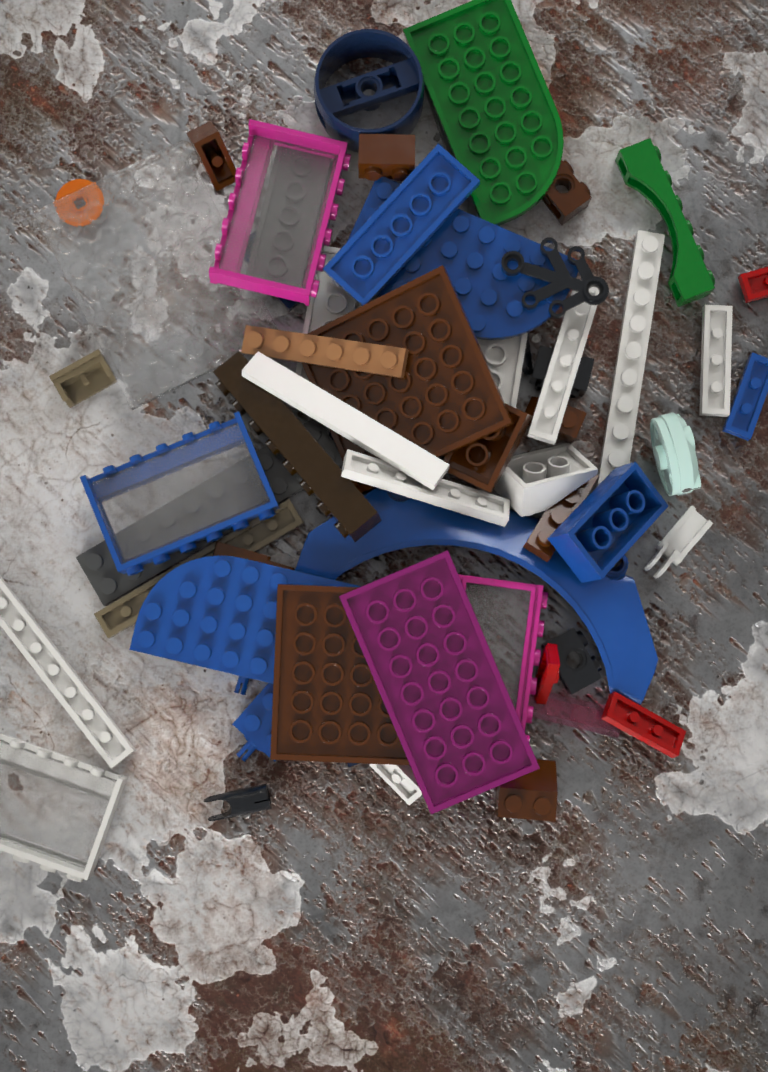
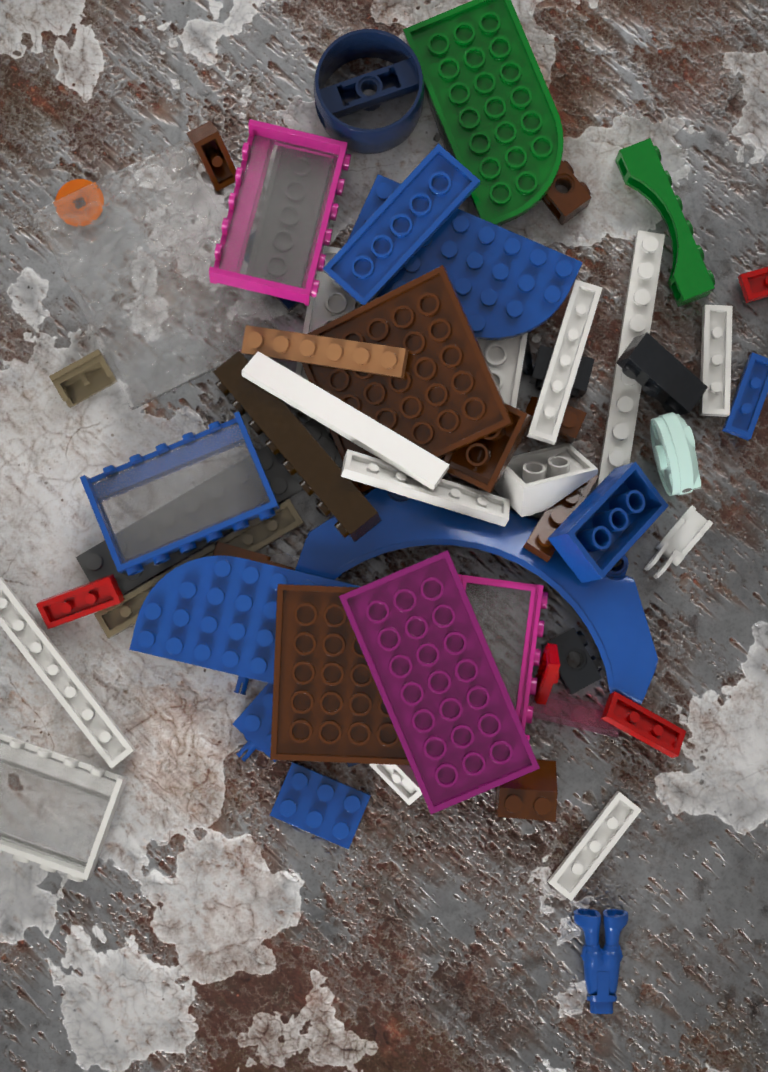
(80, 601): none -> red plate
(243, 801): black piece -> none
(320, 805): none -> blue plate
(386, 156): reddish brown slope -> none
(558, 279): black plant -> none
(594, 845): none -> white plate
(599, 963): none -> blue piece
(661, 375): none -> black brick

